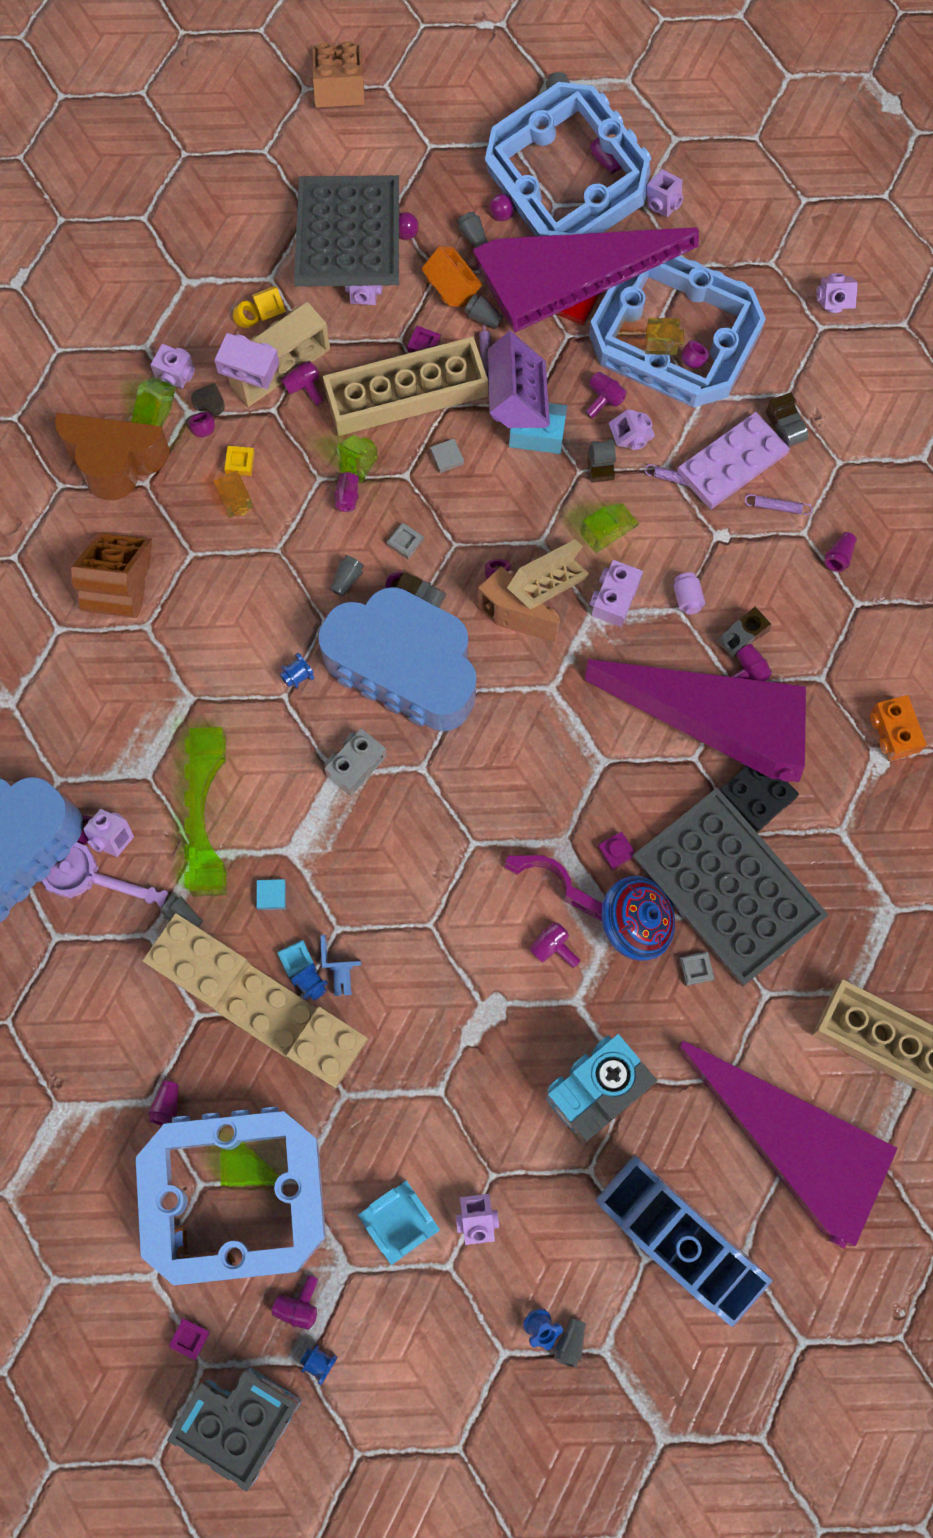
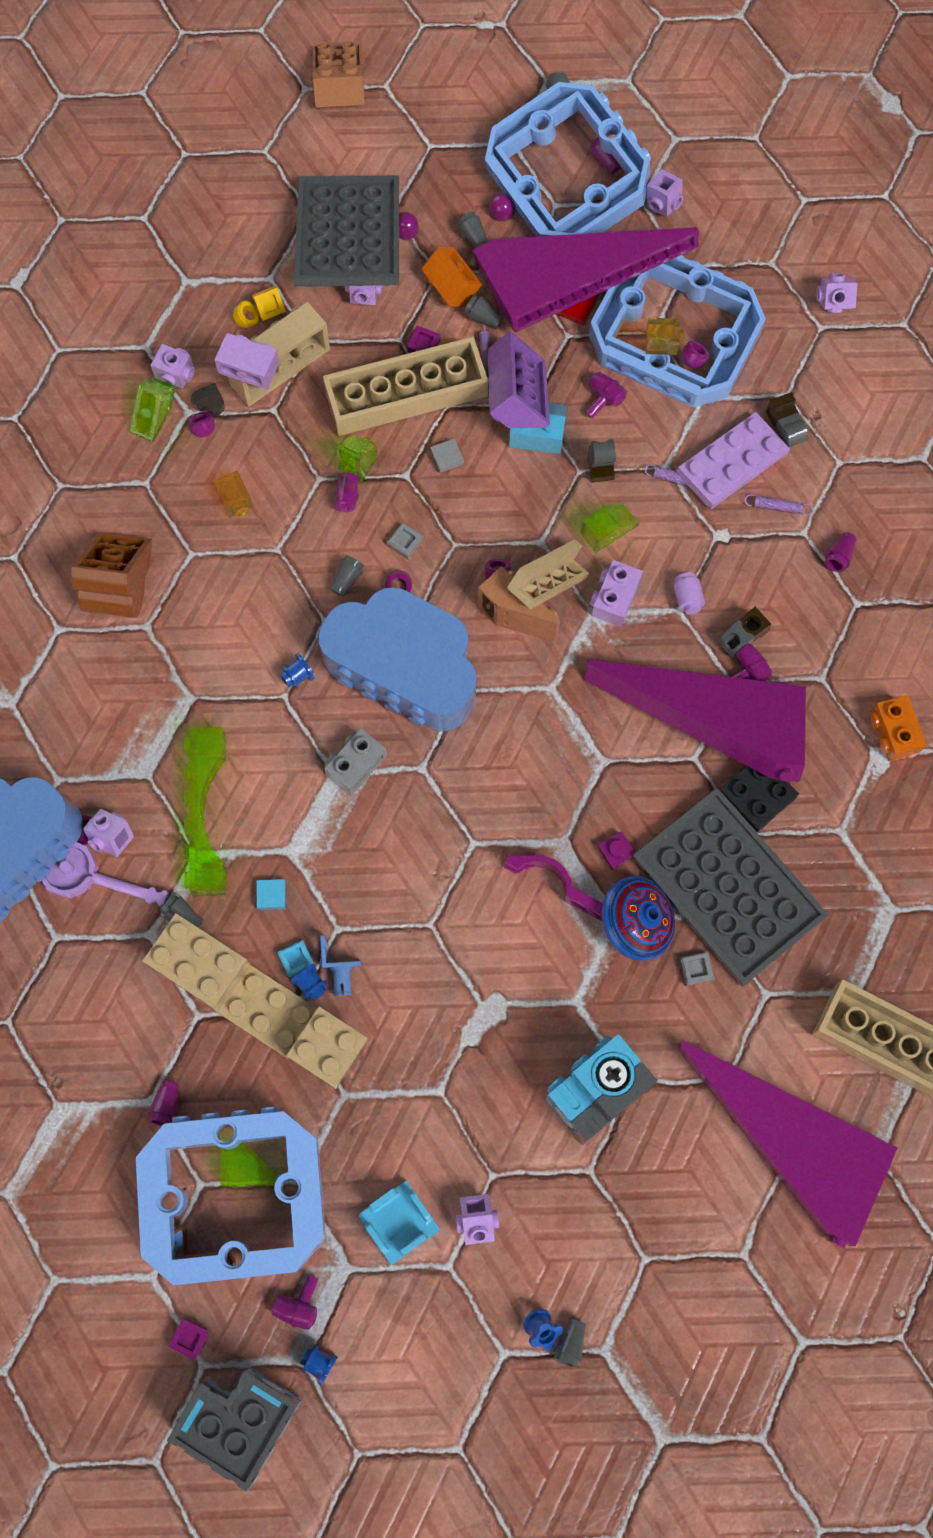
(112, 452): dark orange brick -> none
(240, 460): yellow plate -> none
(303, 377): magenta piece -> none
(420, 588): leg -> none
(552, 941): magenta piece -> none
(632, 429): lavender brick -> none
(683, 1241): medium blue brick -> none

